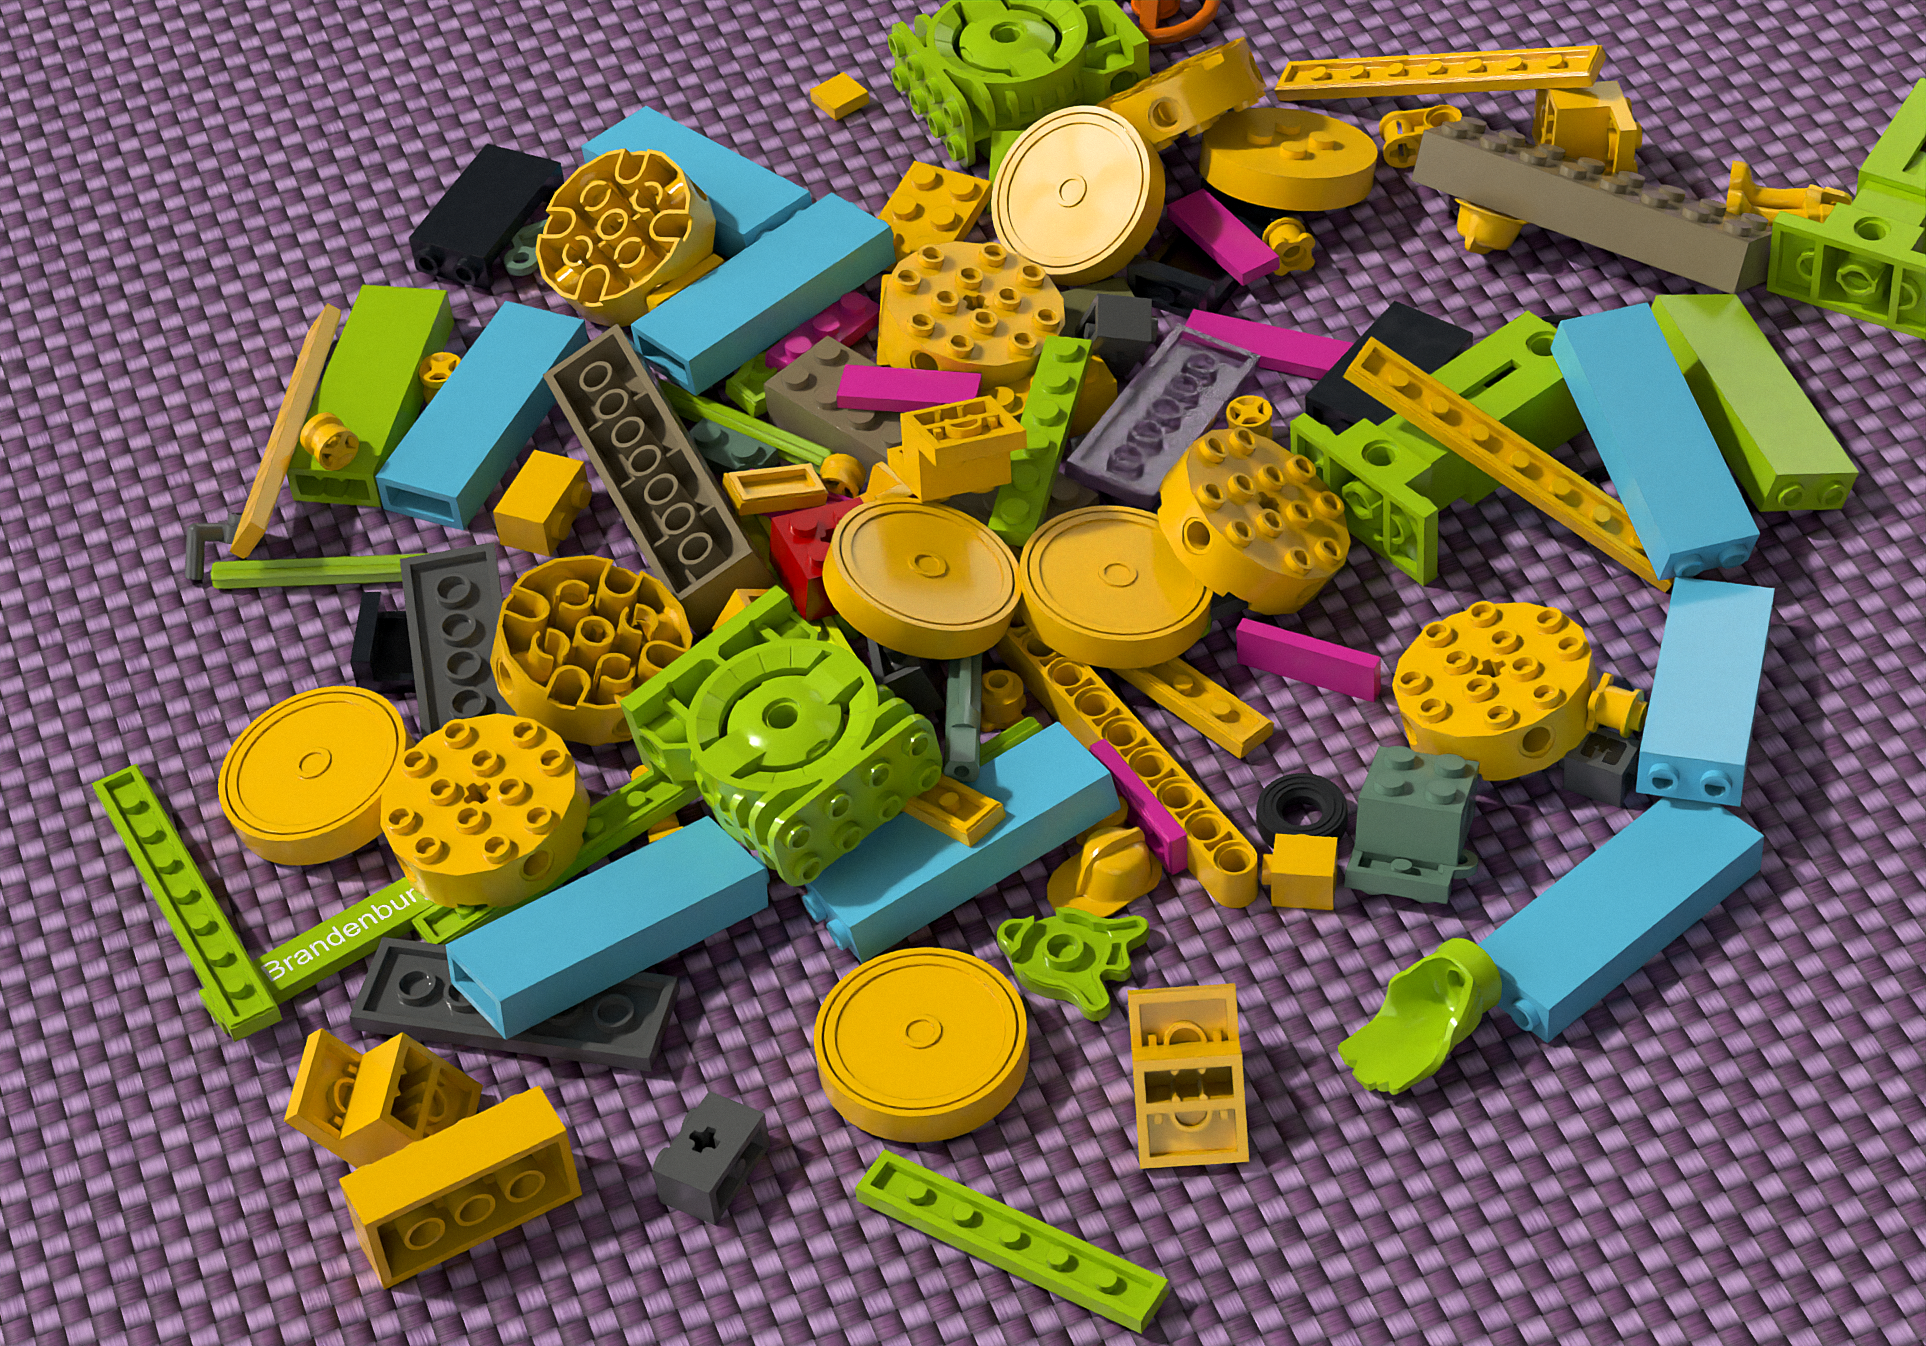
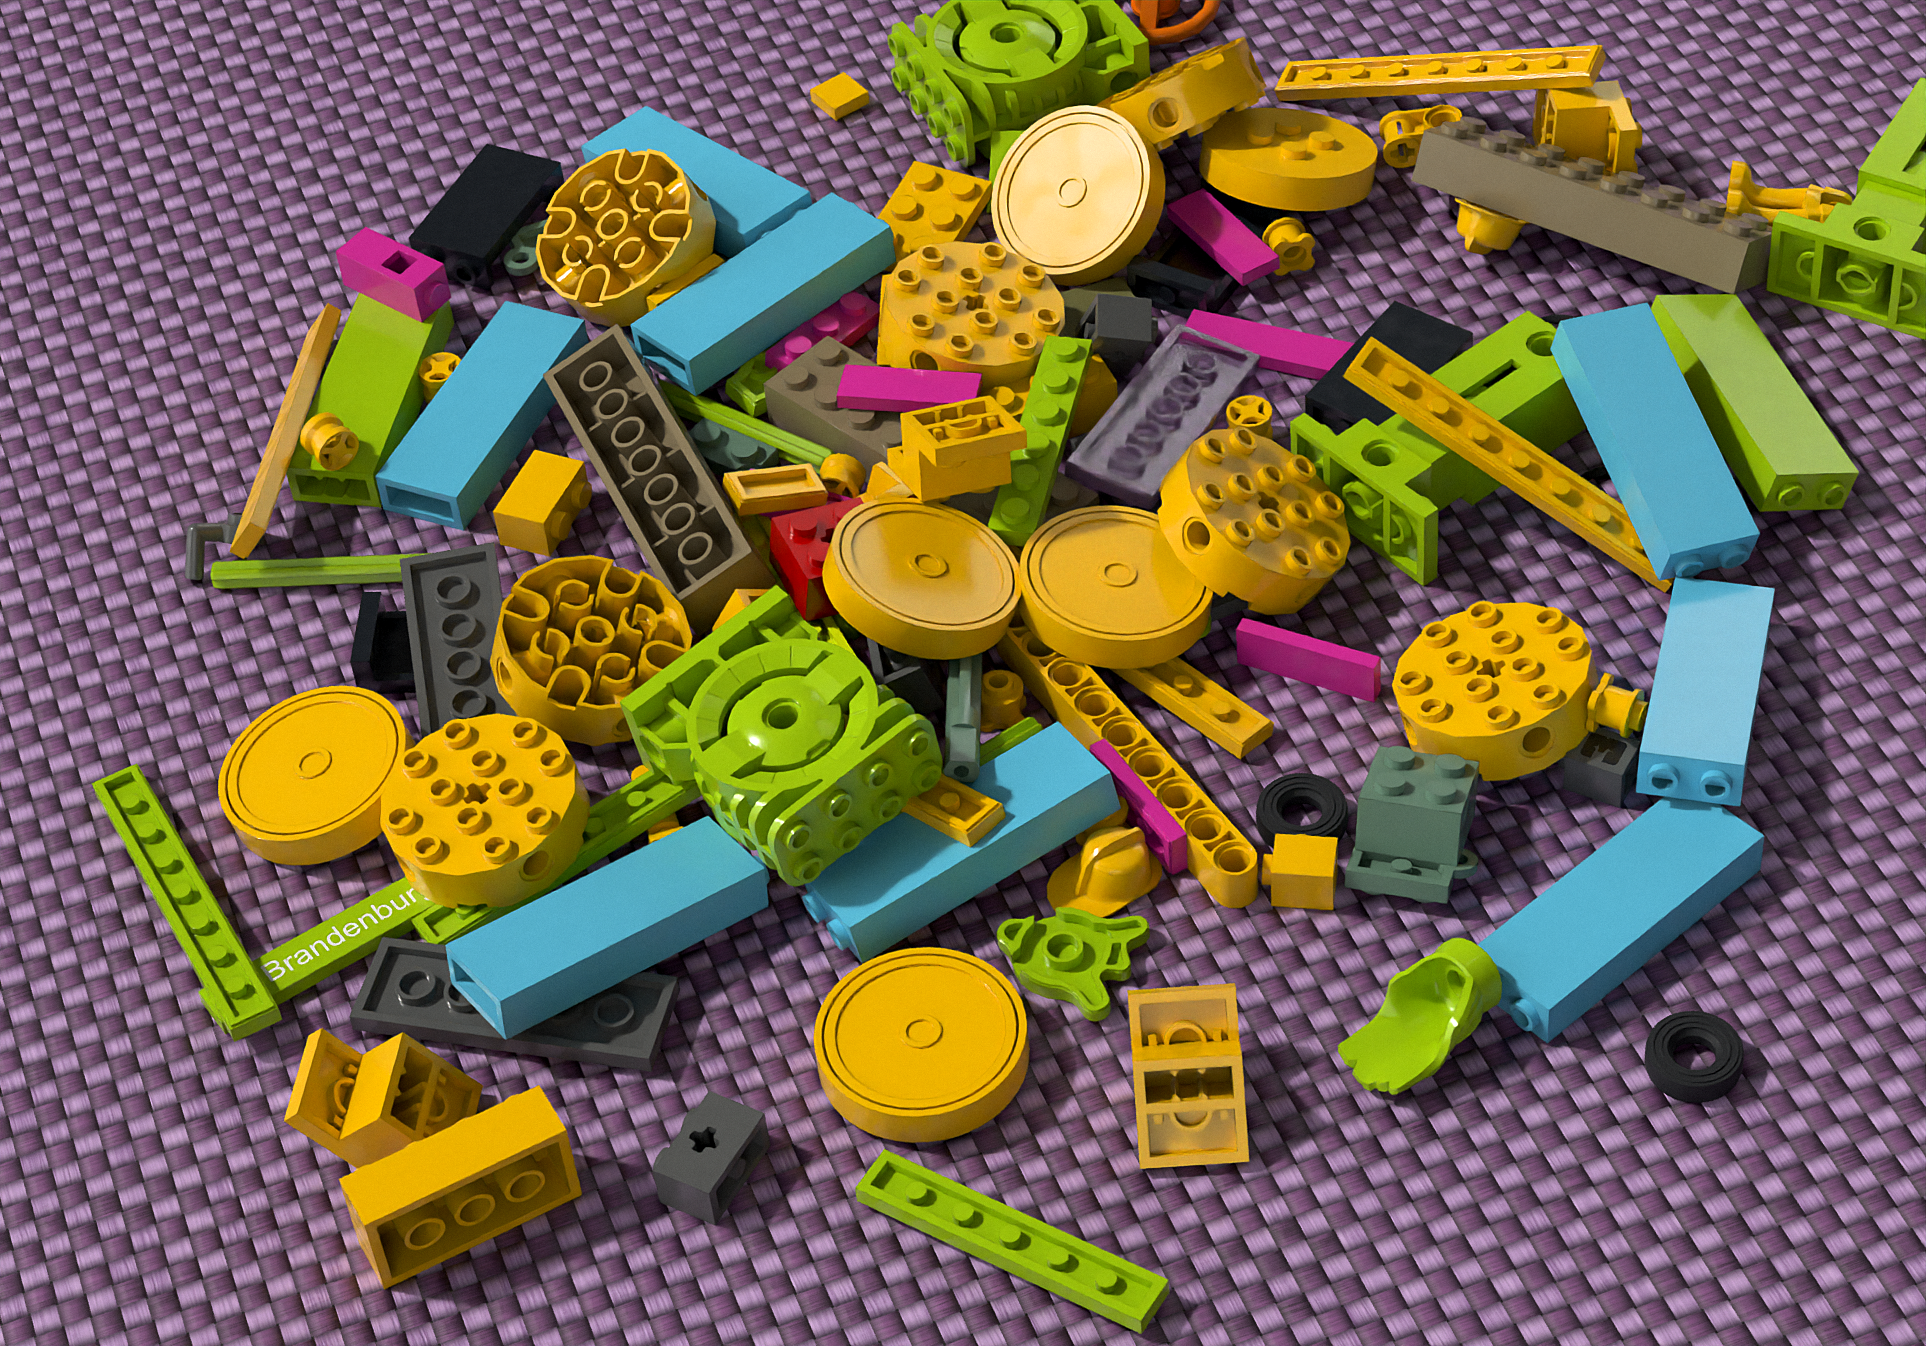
(393, 274): none -> dark pink brick
(1689, 1084): none -> black tyre

